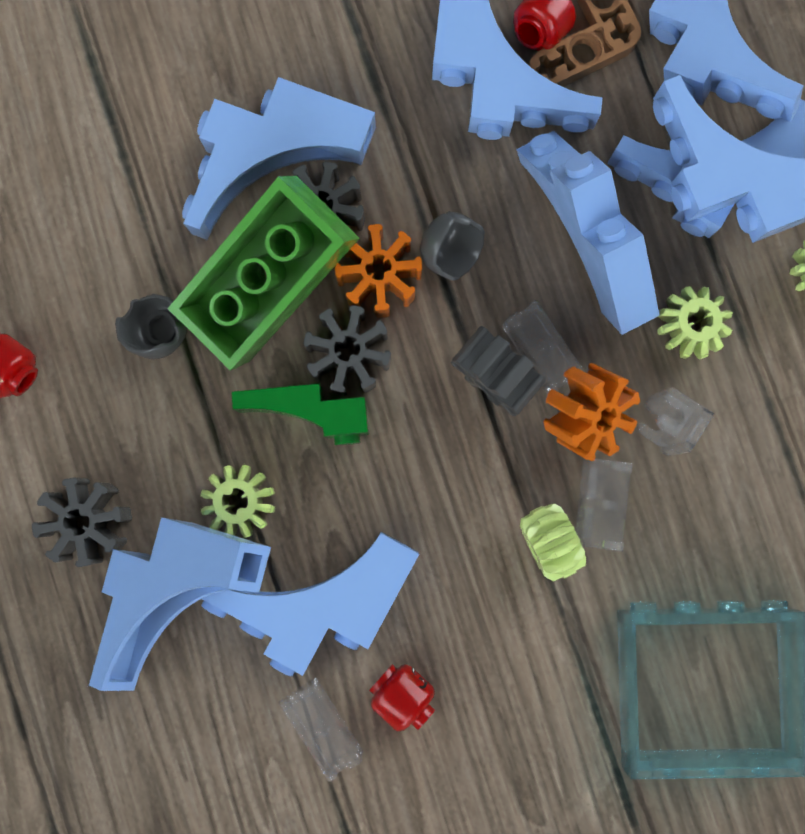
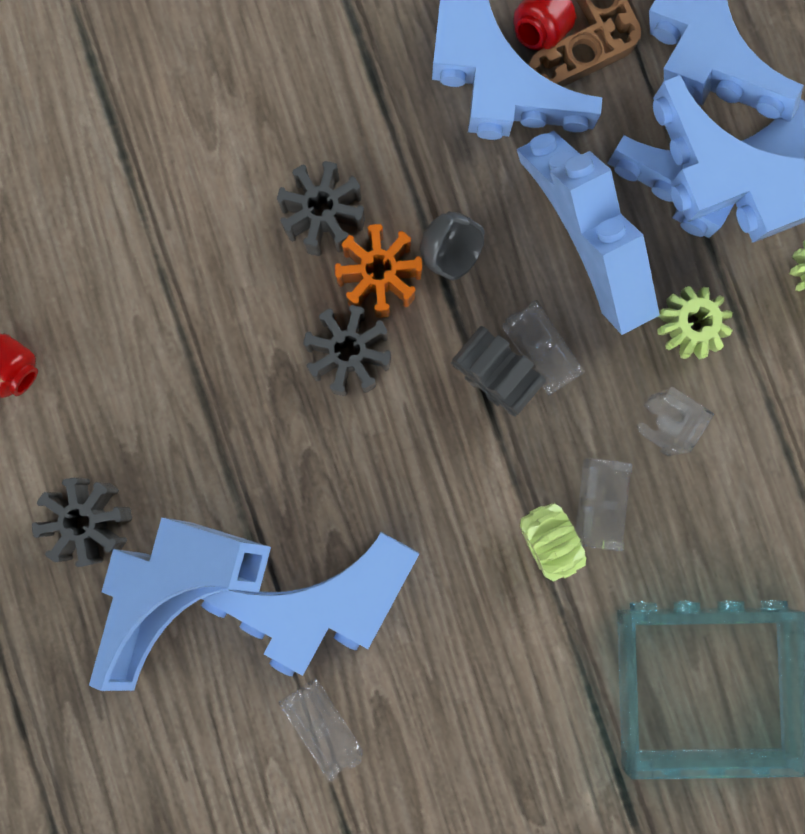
(150, 328): dark grey hair -> none
(232, 300): bright green brick -> none
(232, 487): yellowish green gear -> none
(246, 146): light blue arch -> none
(339, 419): green slope -> none
(402, 698): red head -> none
(591, 411): orange gear -> none

